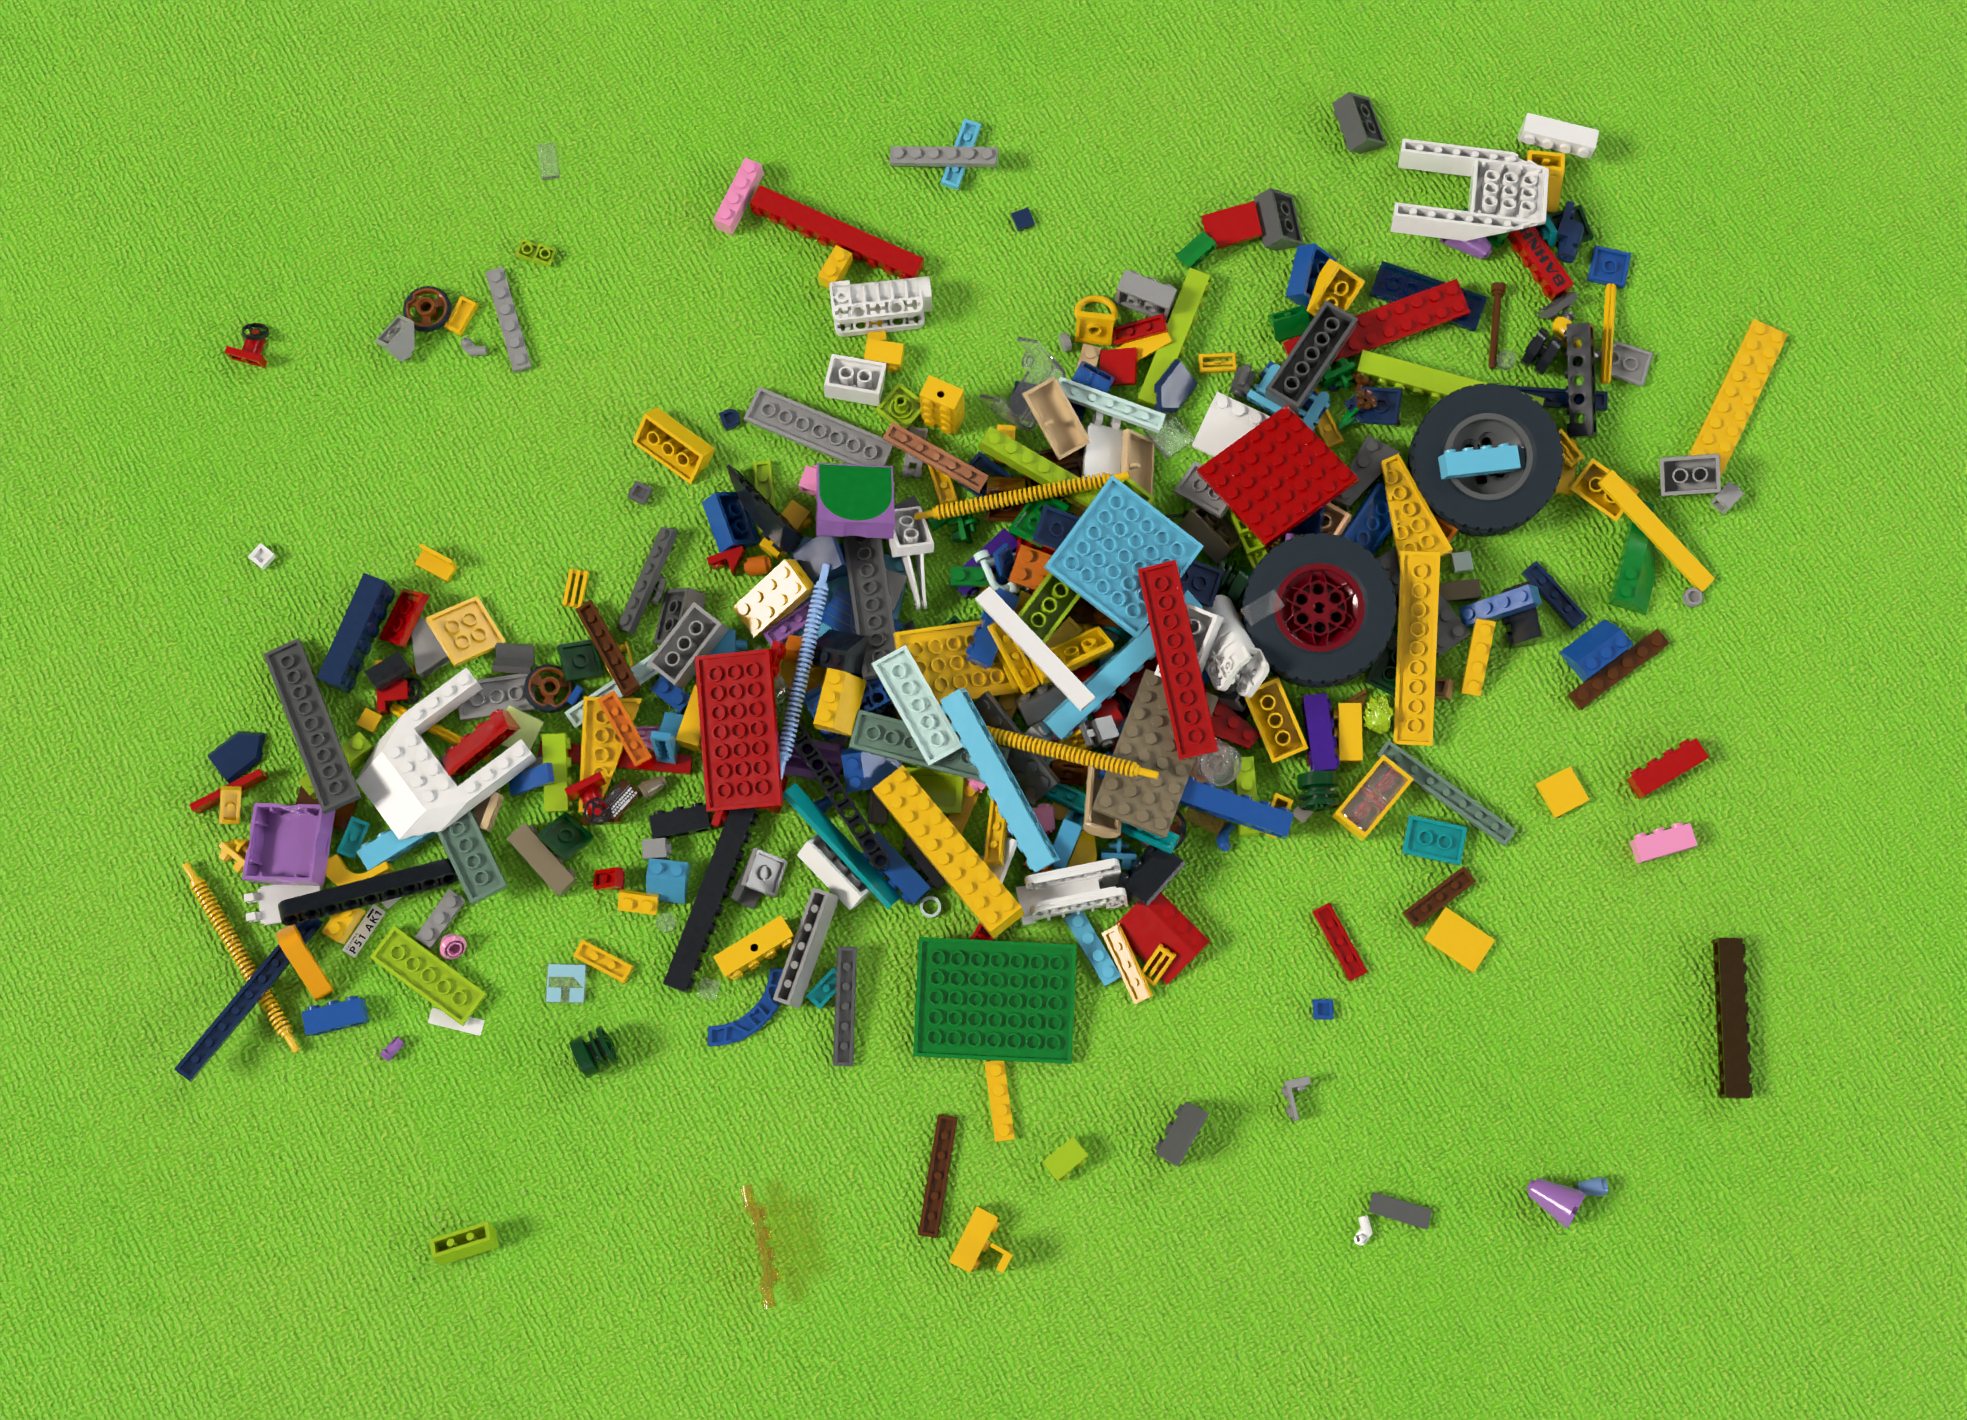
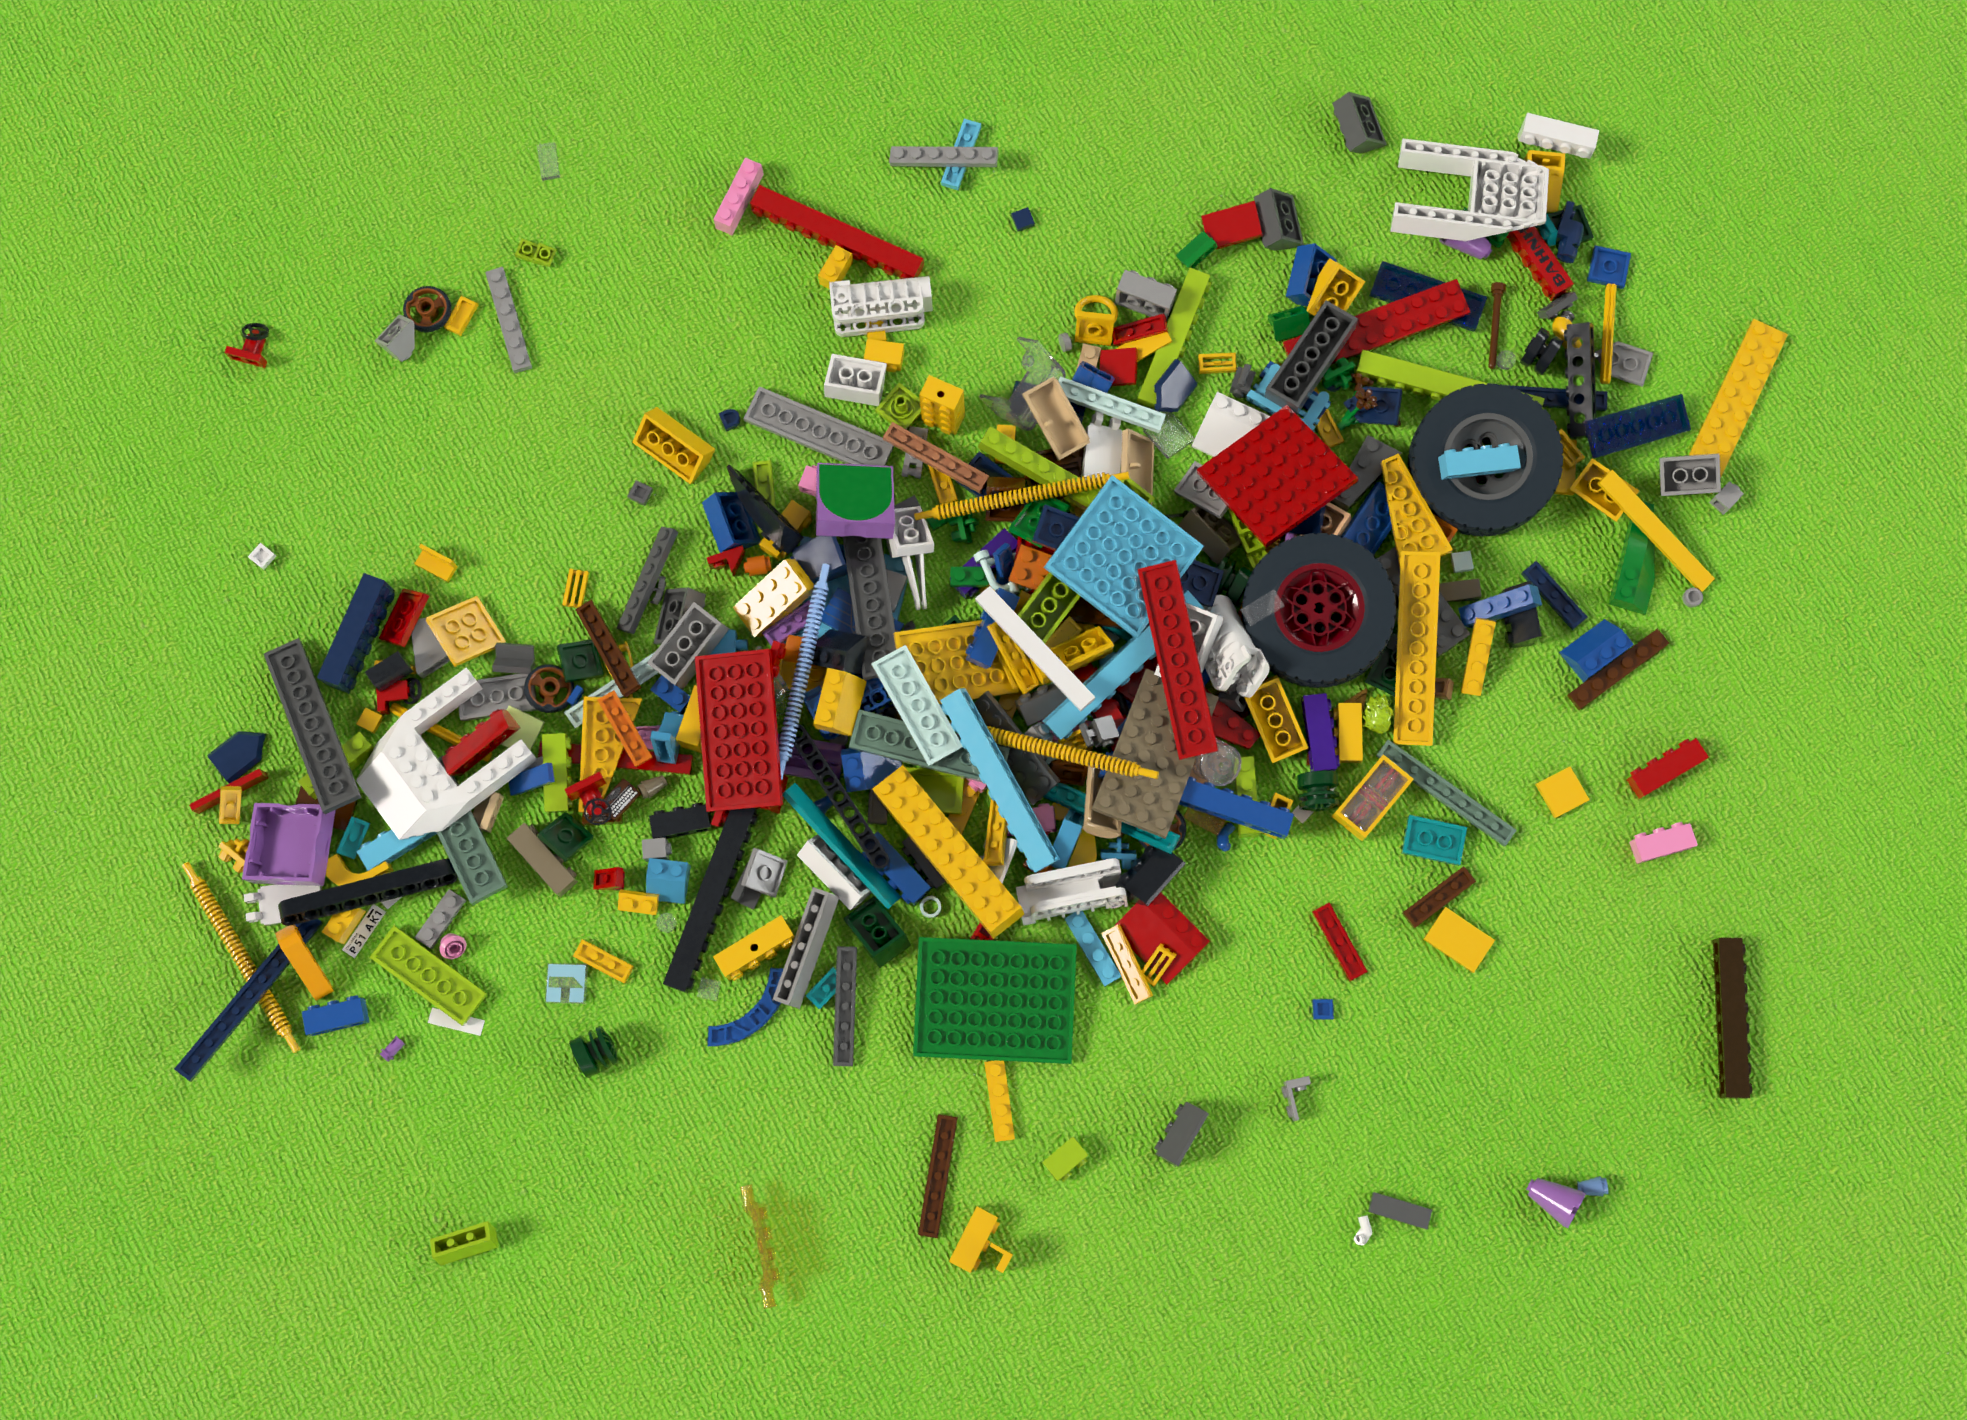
(471, 349): light grey arm -> none
(877, 931): none -> dark green slope
(1637, 426): none -> clear blue plate

